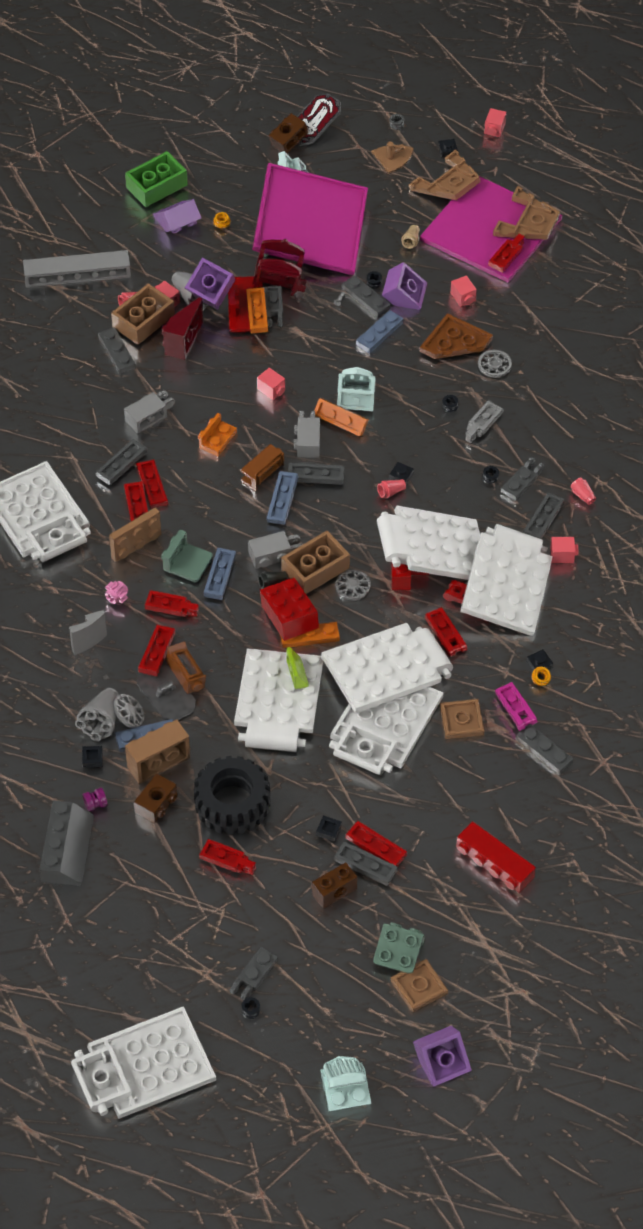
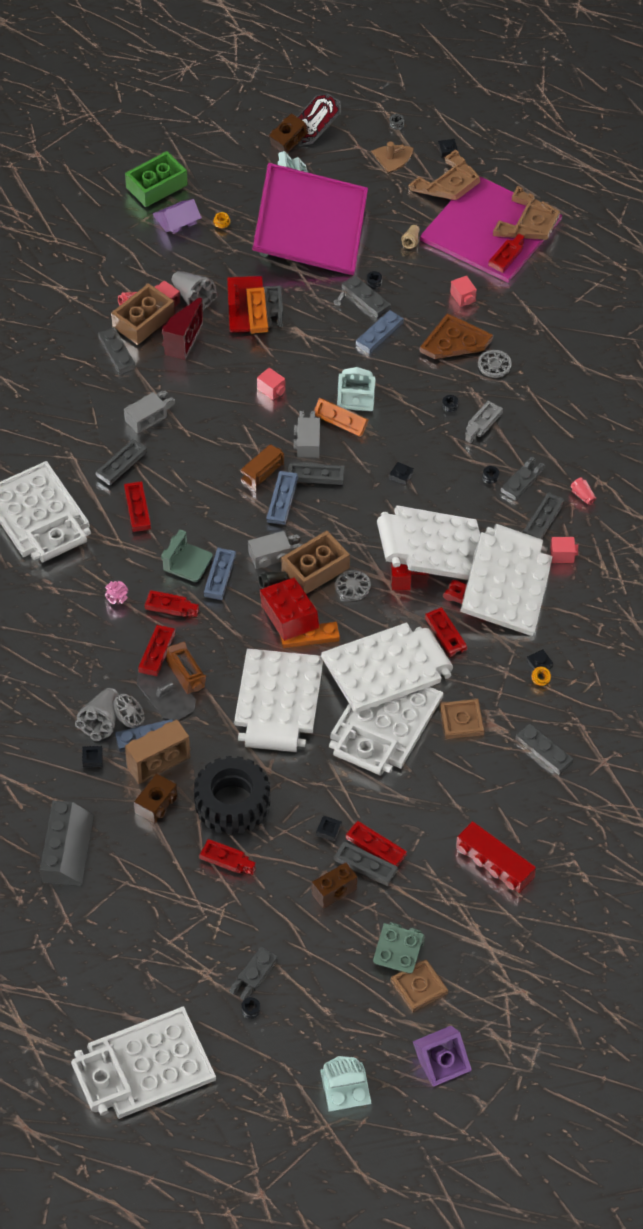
(76, 268): light grey brick -> none
(88, 633): light grey slope -> none
(95, 799): magenta wheel -> none
(135, 534): medium nougat plate -> none
(152, 484): red tile -> none
(210, 283): medium lavender slope -> none
(216, 435): orange bracket -> none
(279, 271): dark red animal -> none
(296, 669): lime slope -> none
(390, 487): coral cone -> none
(404, 287): medium lavender slope -> none
(495, 122): coral brick -> none
(515, 706): dark pink plate -> none

